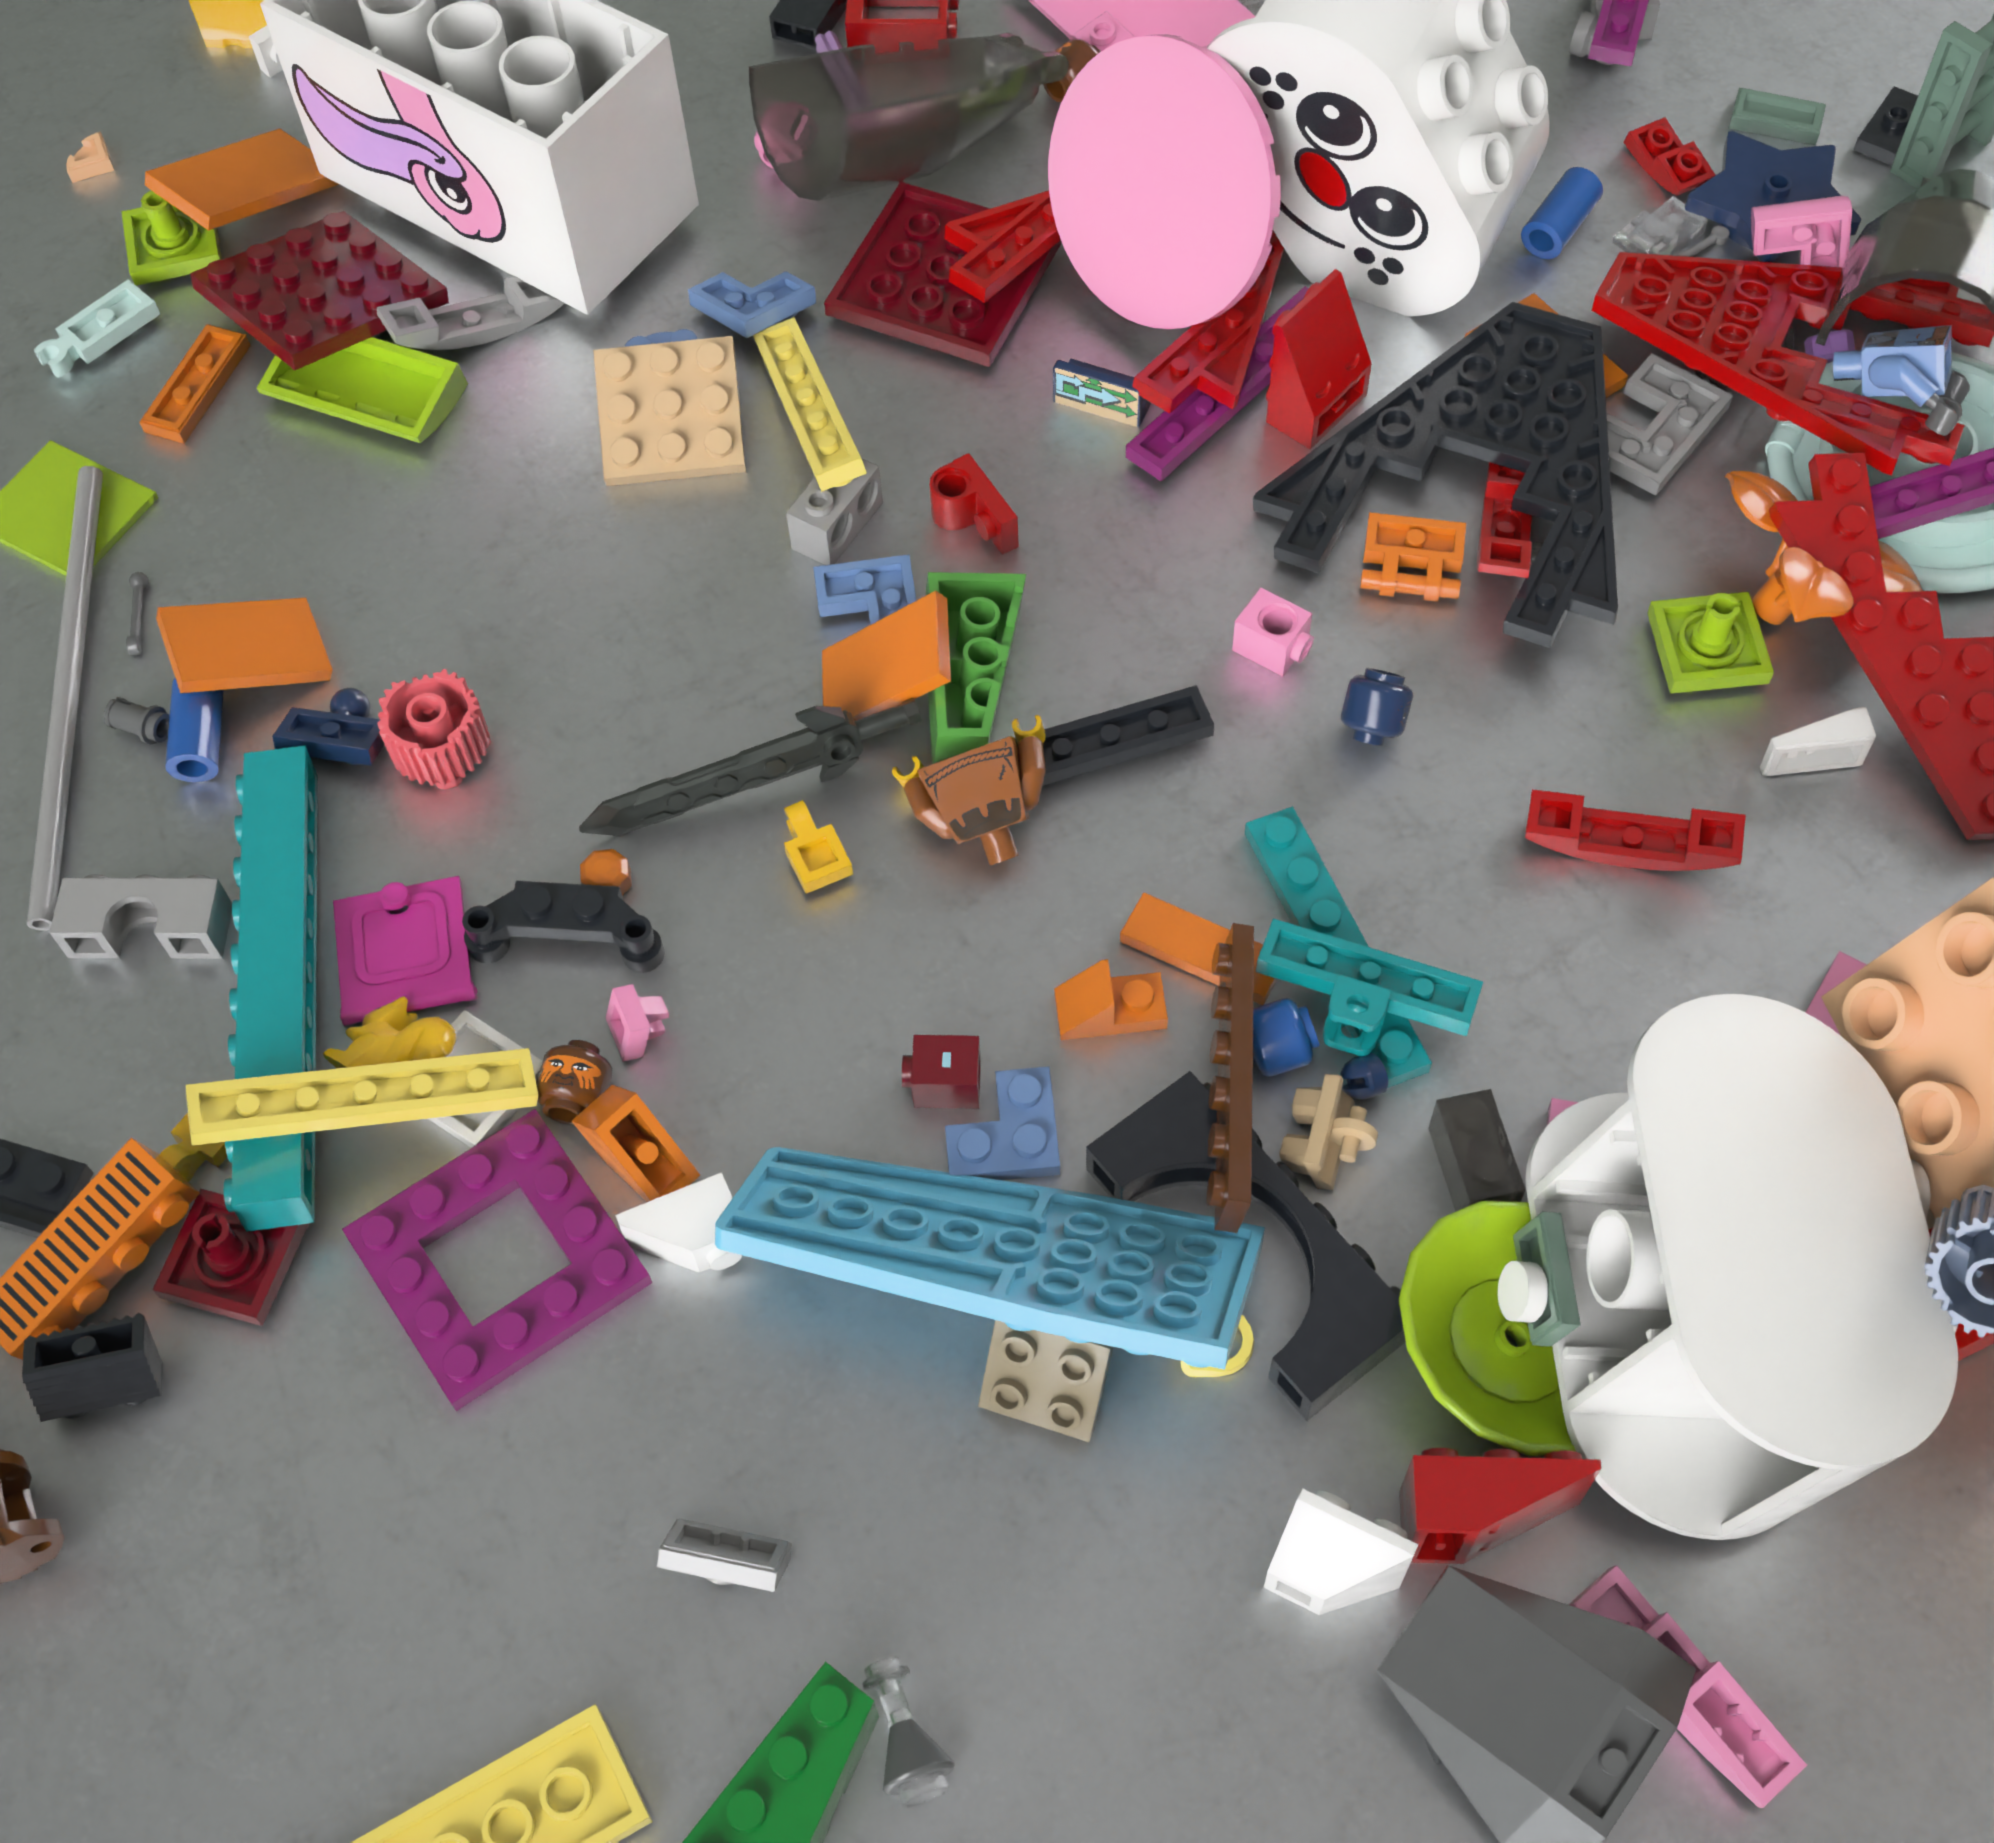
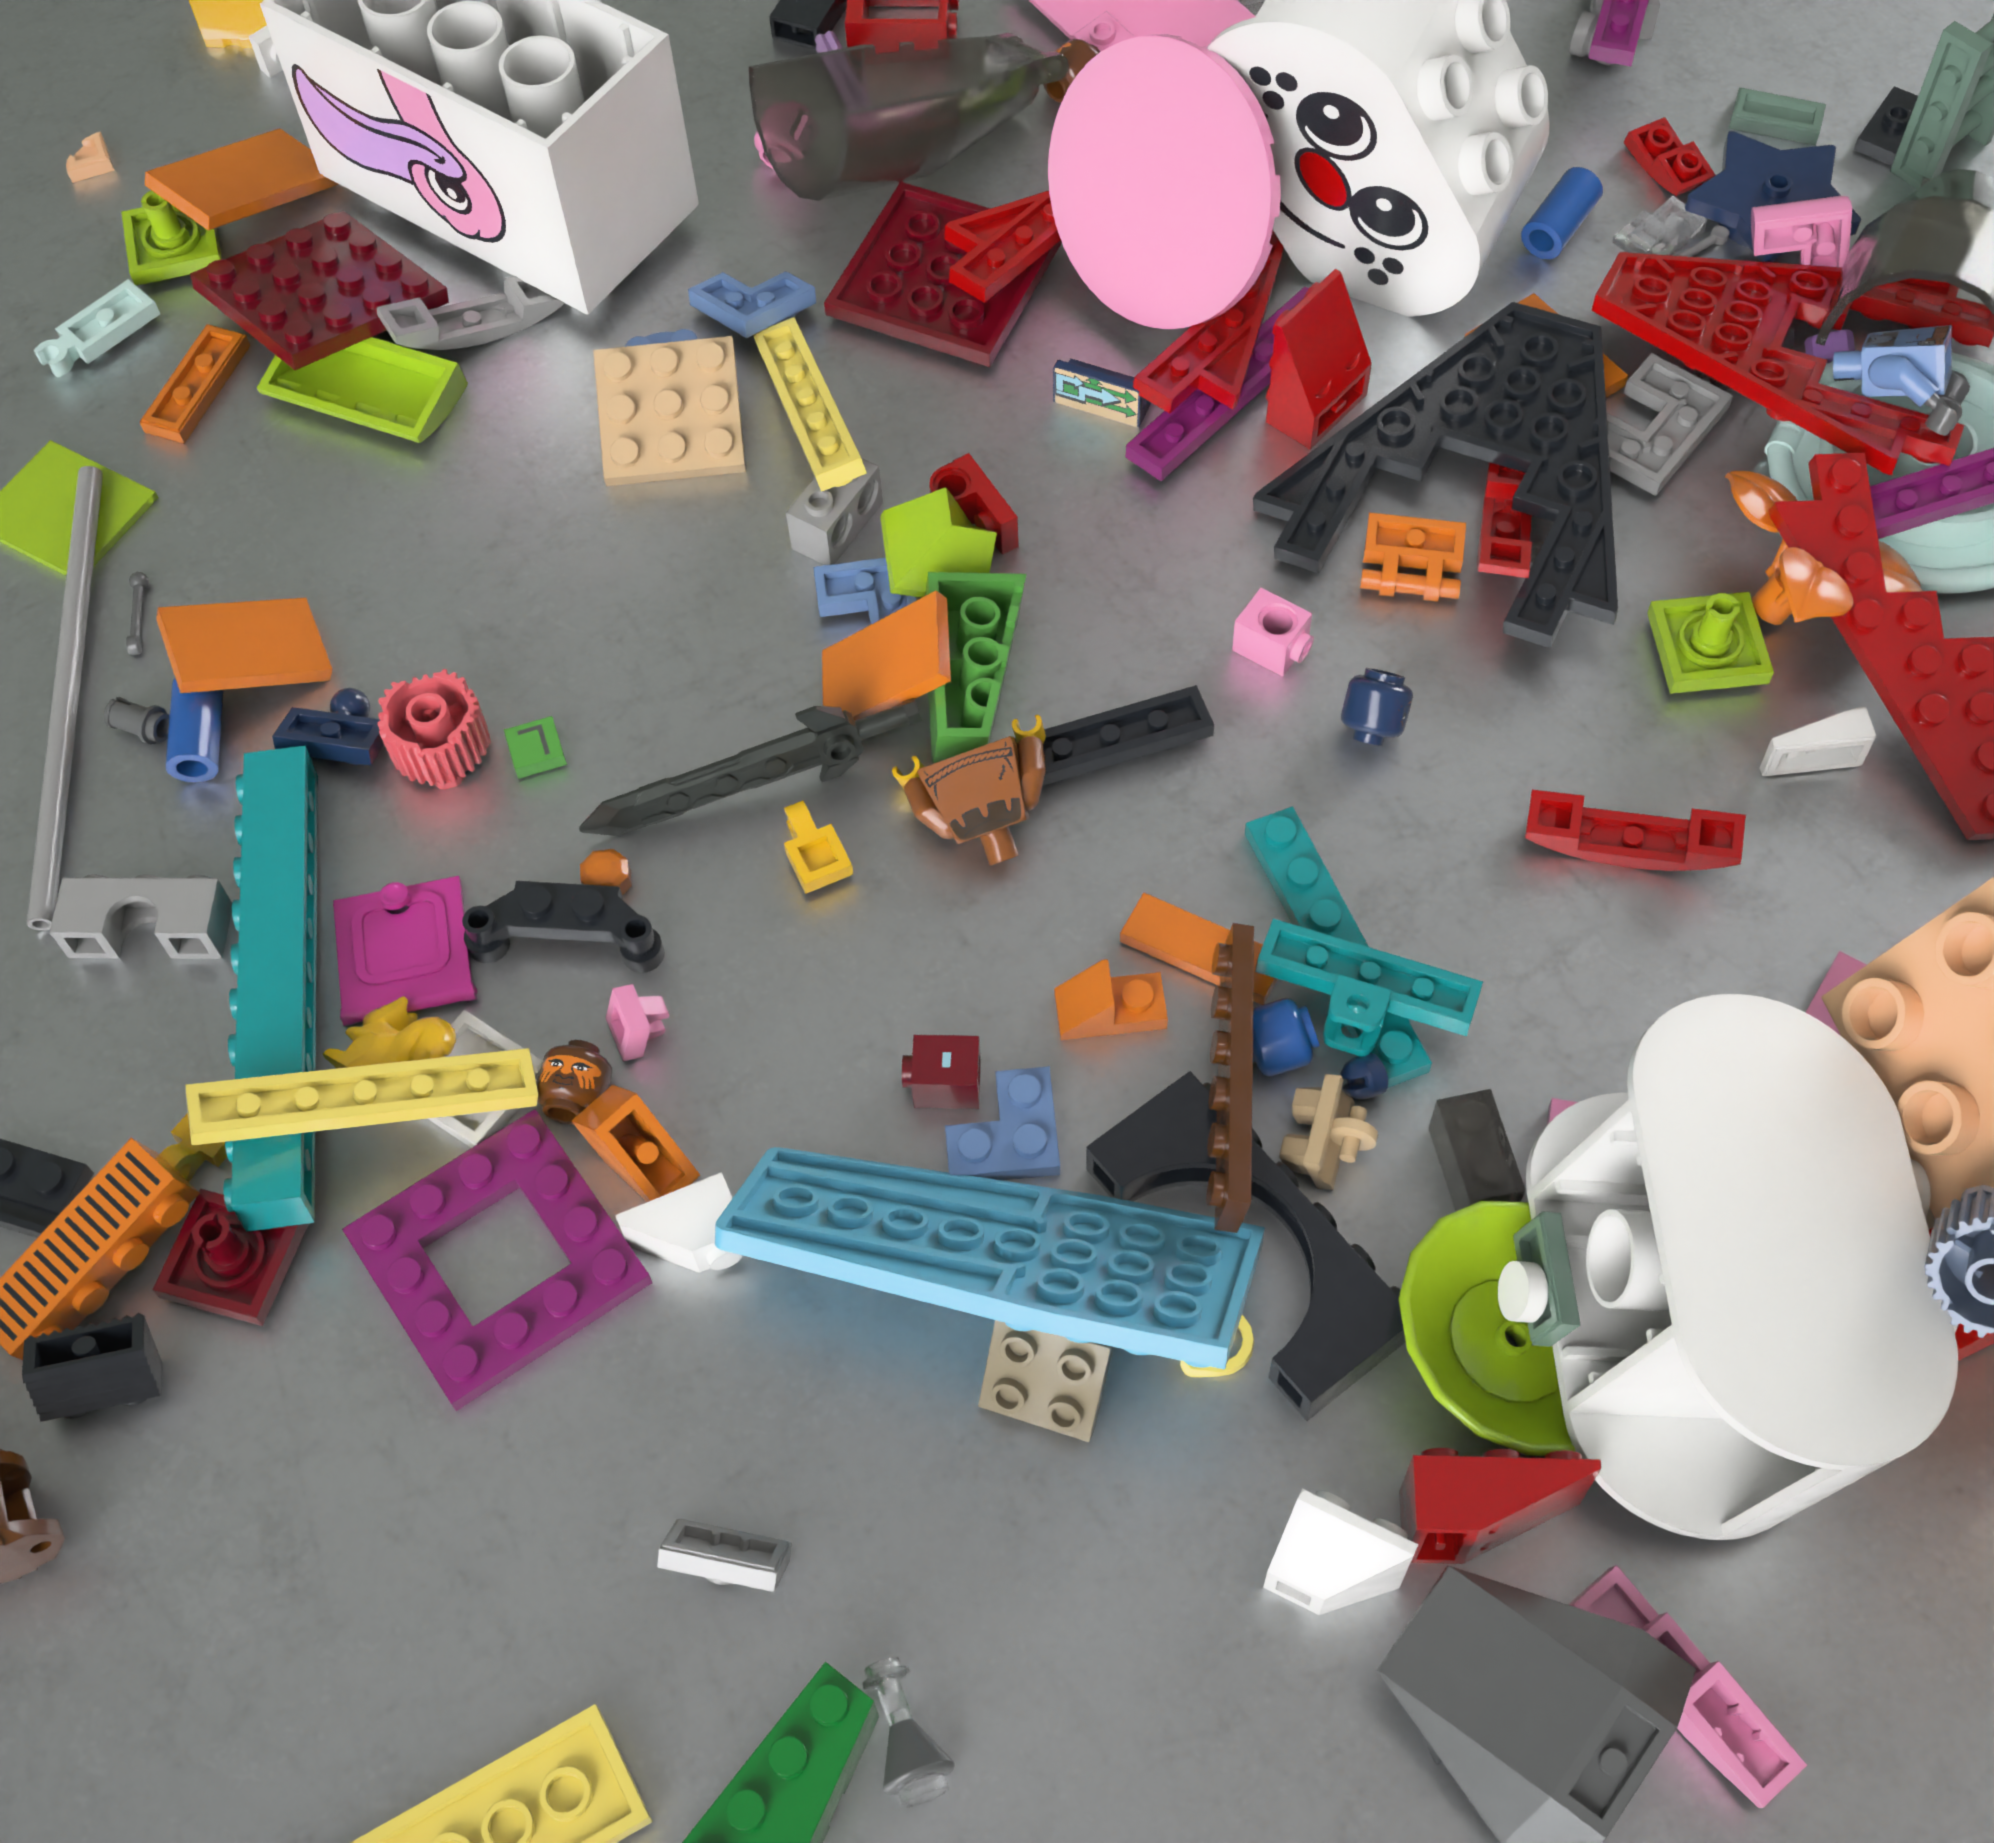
(535, 747): none -> bright green tile
(932, 537): none -> lime slope

